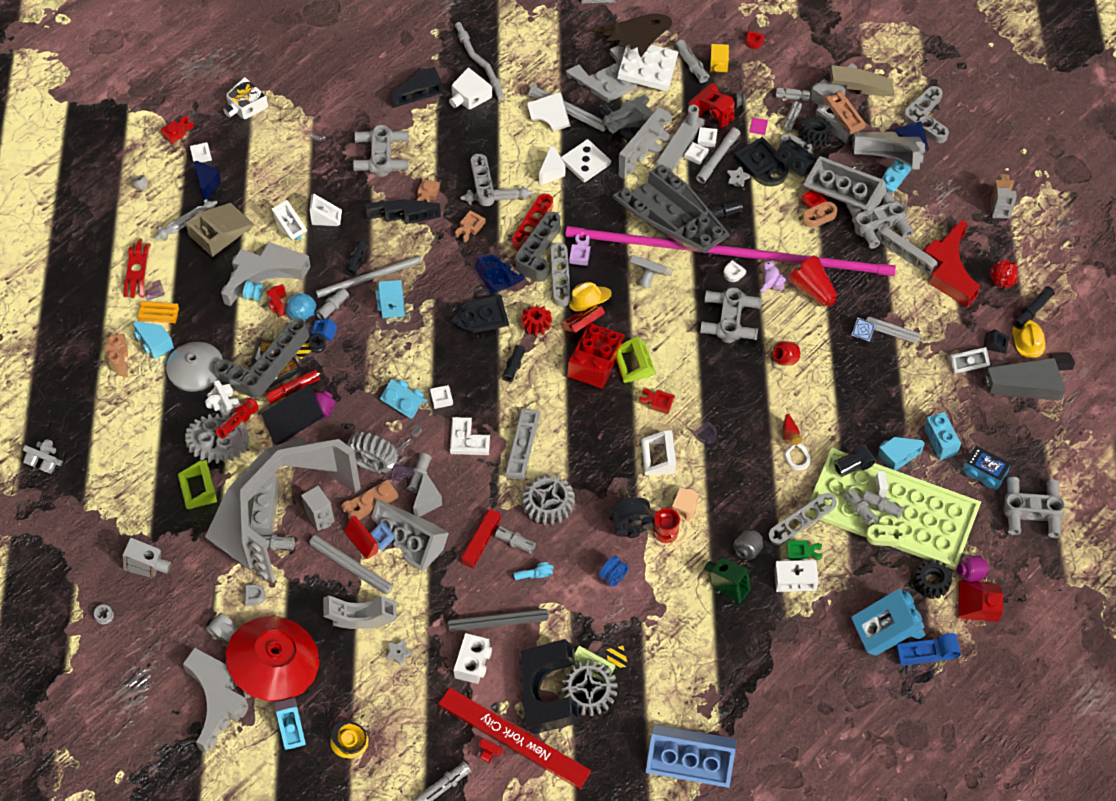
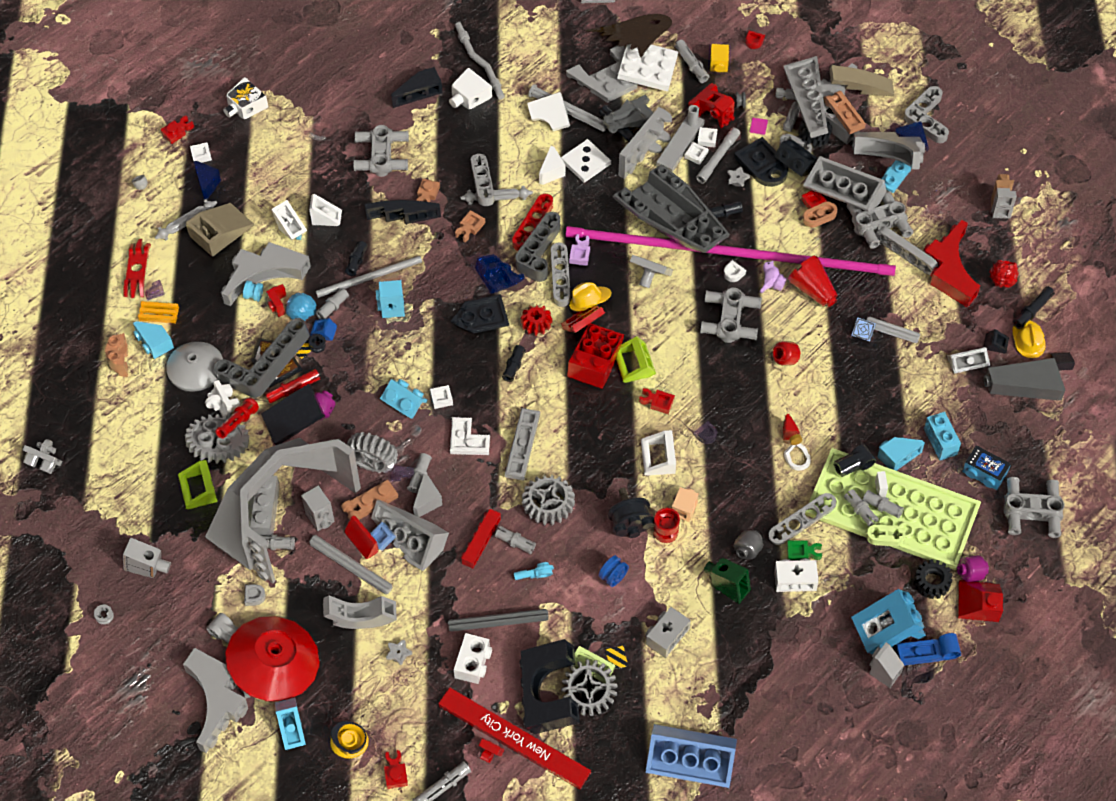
(395, 773): none -> red plate
(667, 632): none -> light grey brick
(807, 90): none -> light grey wing
(886, 665): none -> light grey slope

